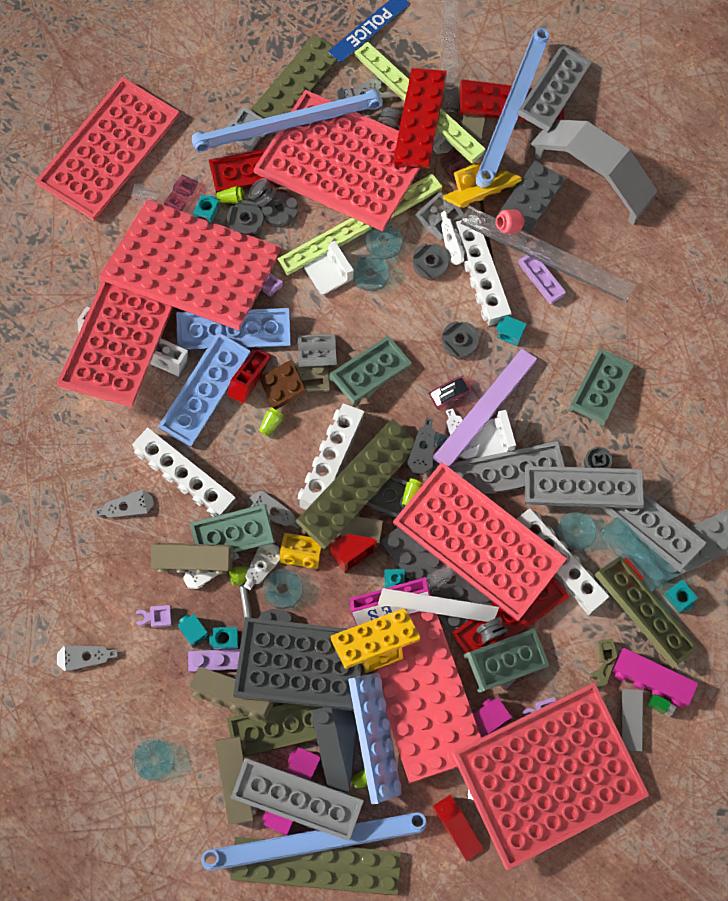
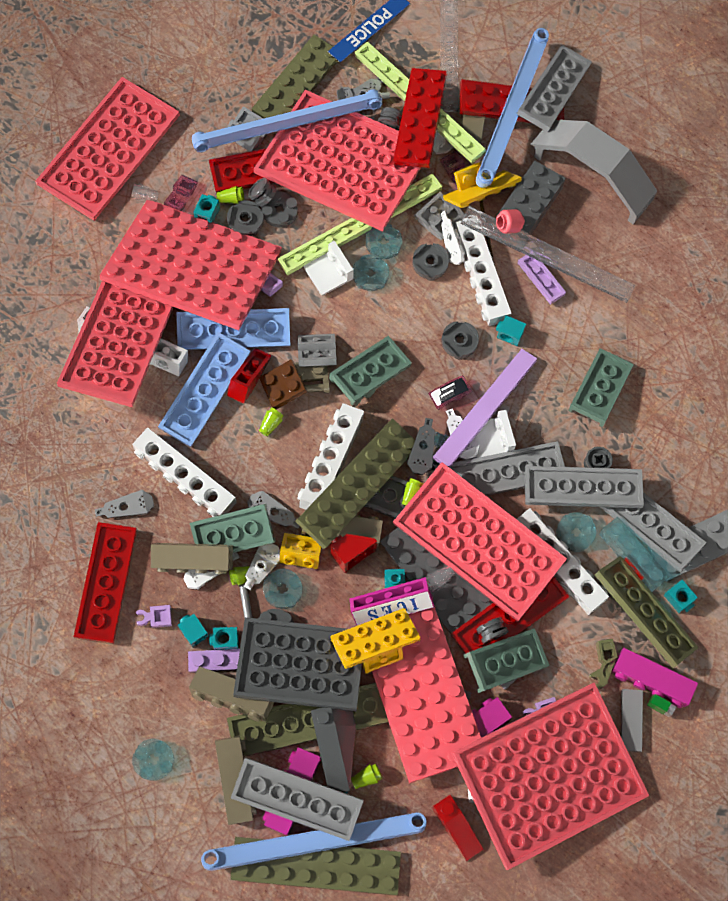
(77, 656): light grey piece -> none
(105, 583): none -> red plate
(375, 737): light blue plate -> none
(437, 605): white sticker -> none

